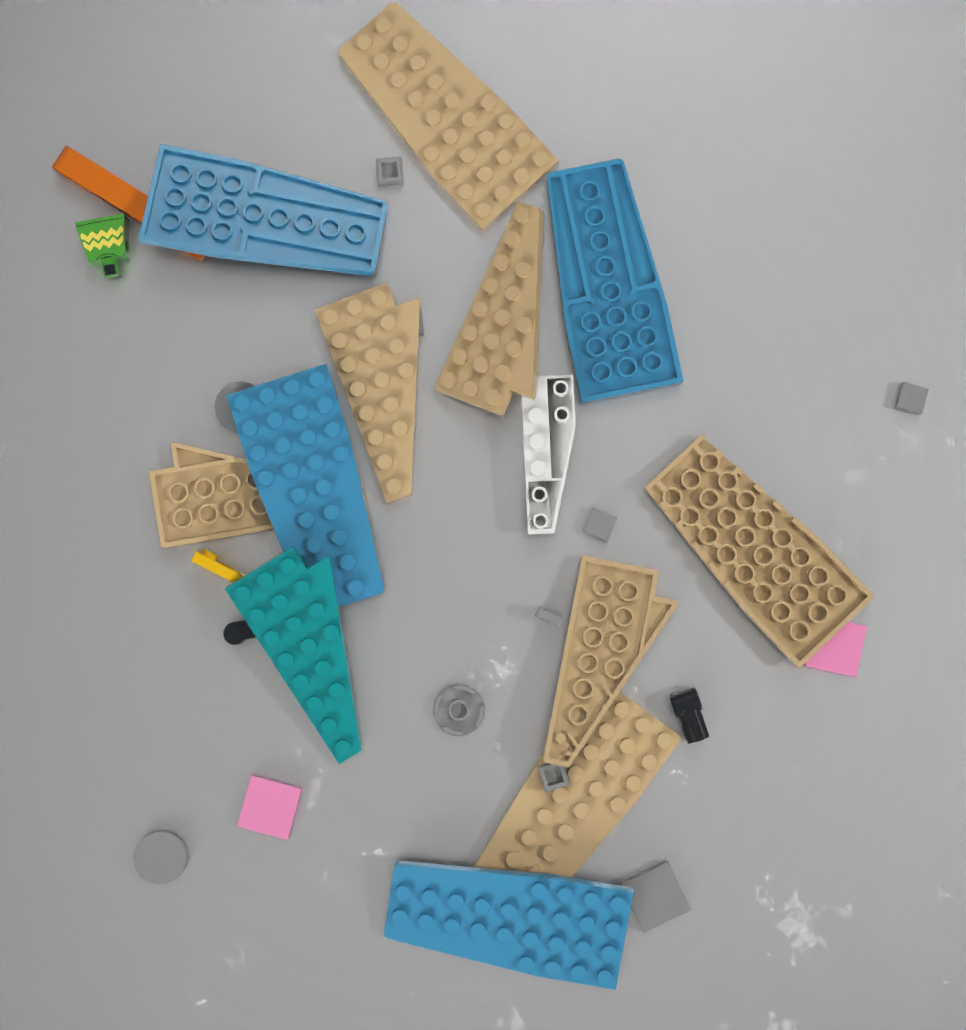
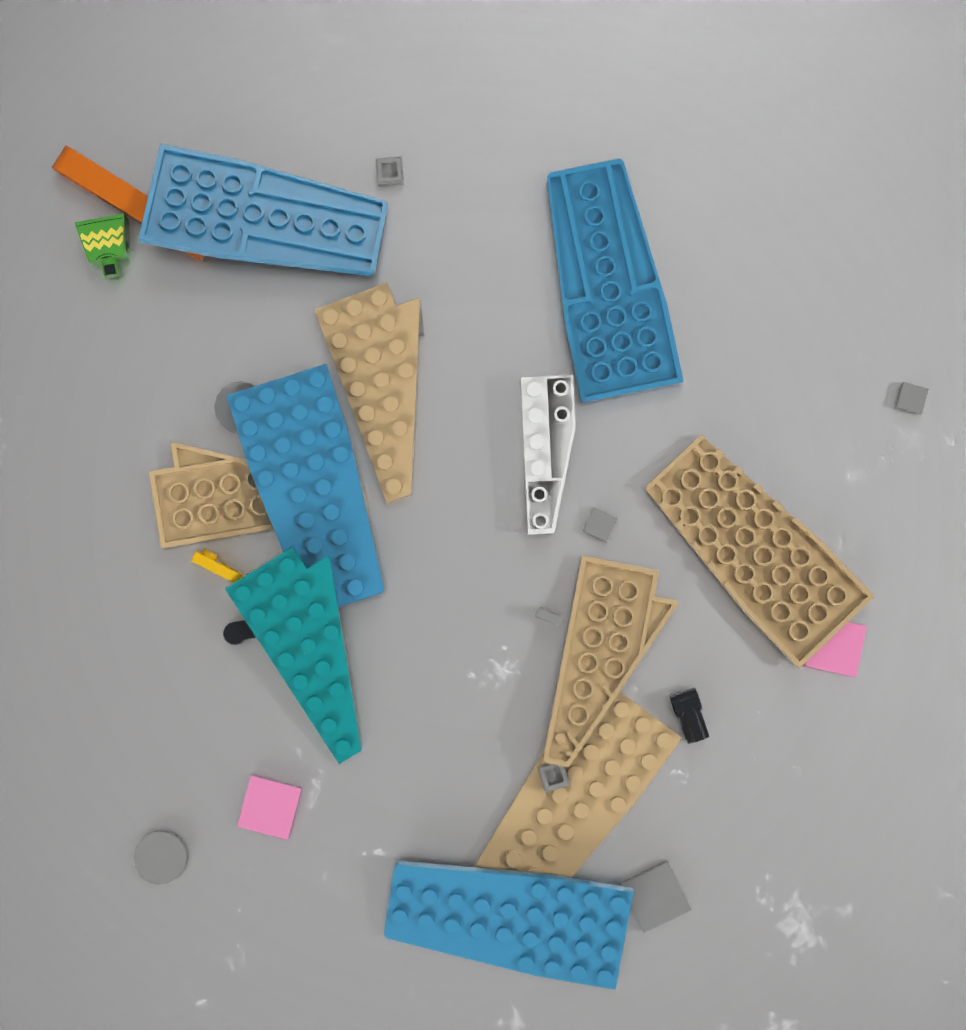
(447, 115): tan wing -> none
(459, 710): light grey tile -> none
(500, 333): tan wing -> none

